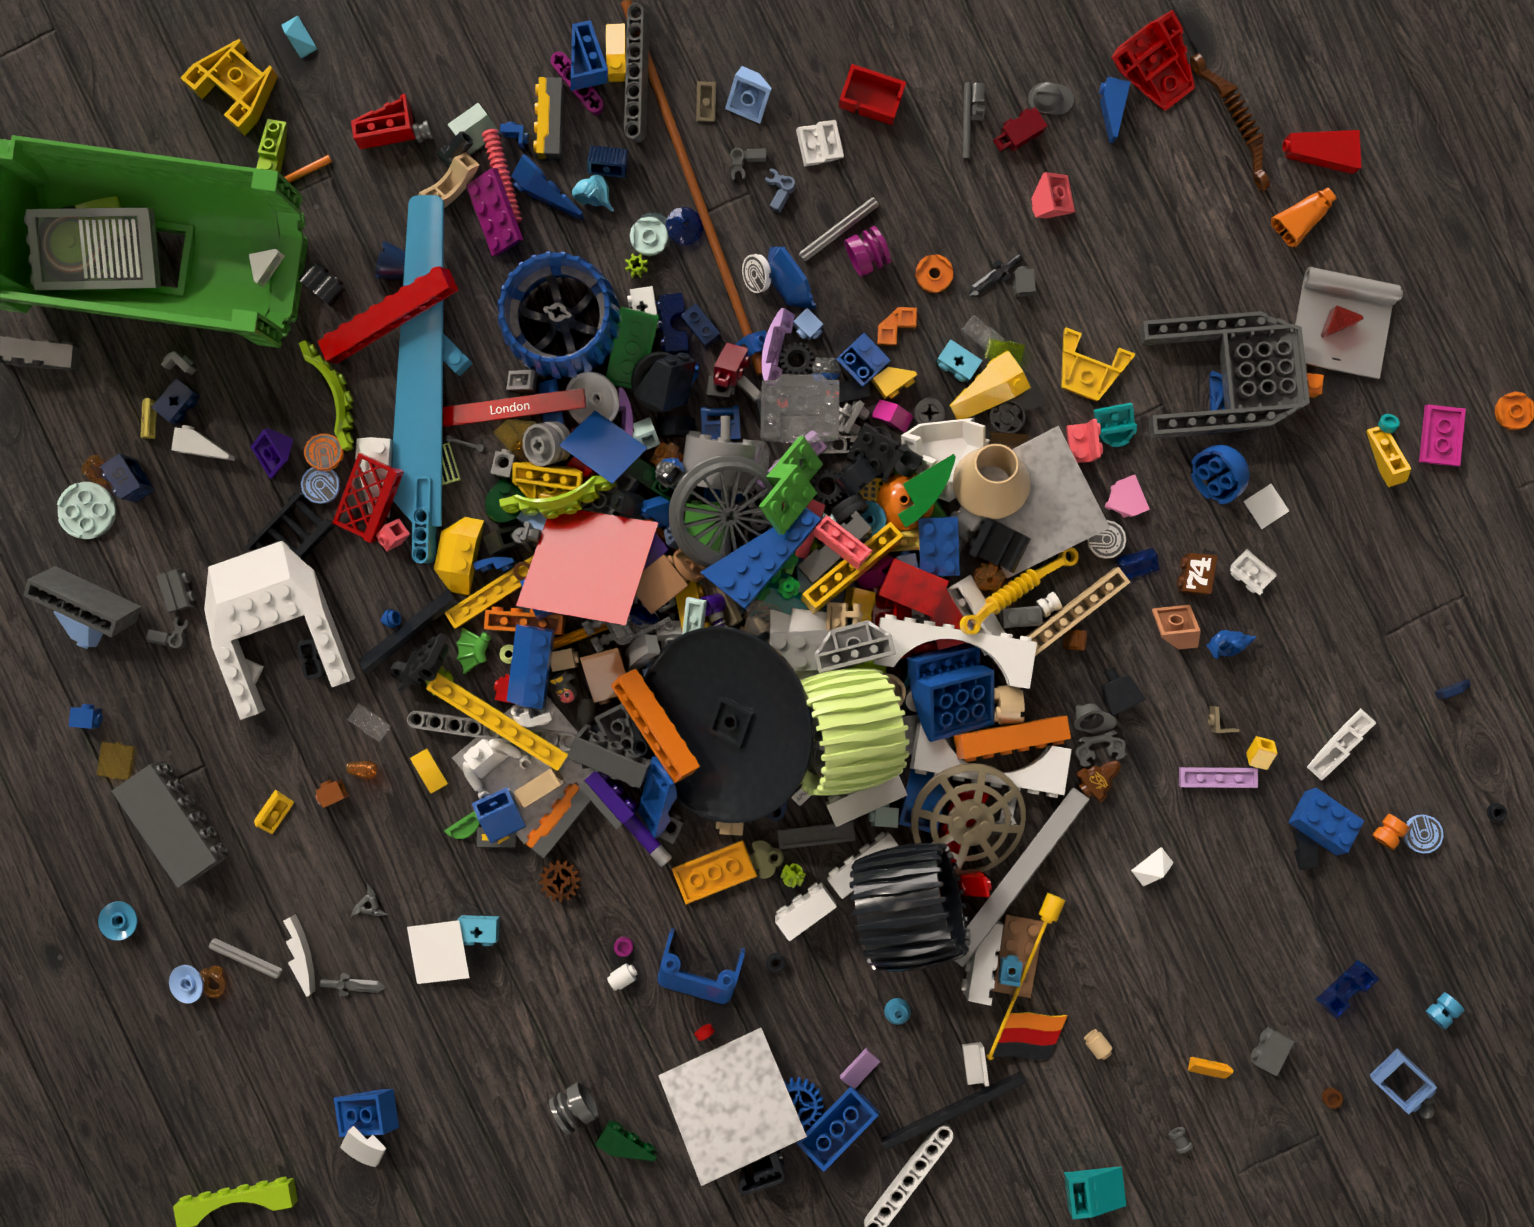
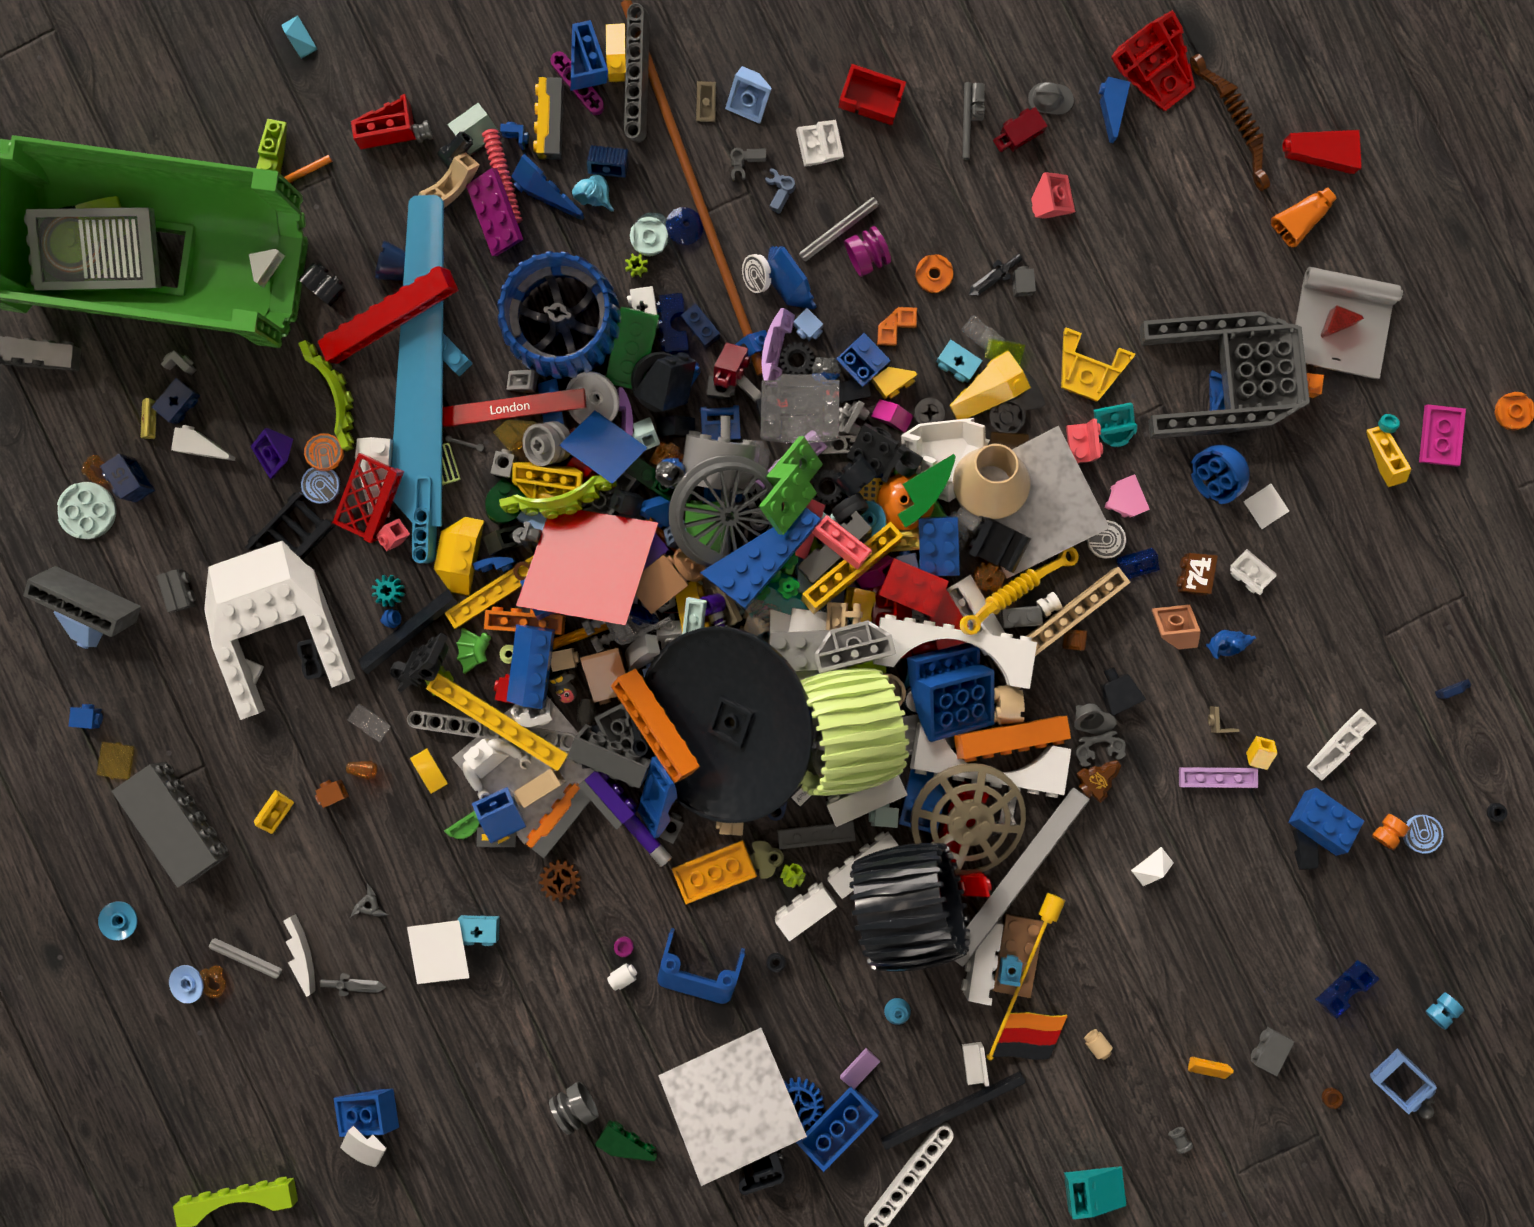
(176, 640): dark grey bar -> none
(235, 78): yellow wedge -> none
(390, 583): none -> teal gear
(704, 1032): red tile -> none

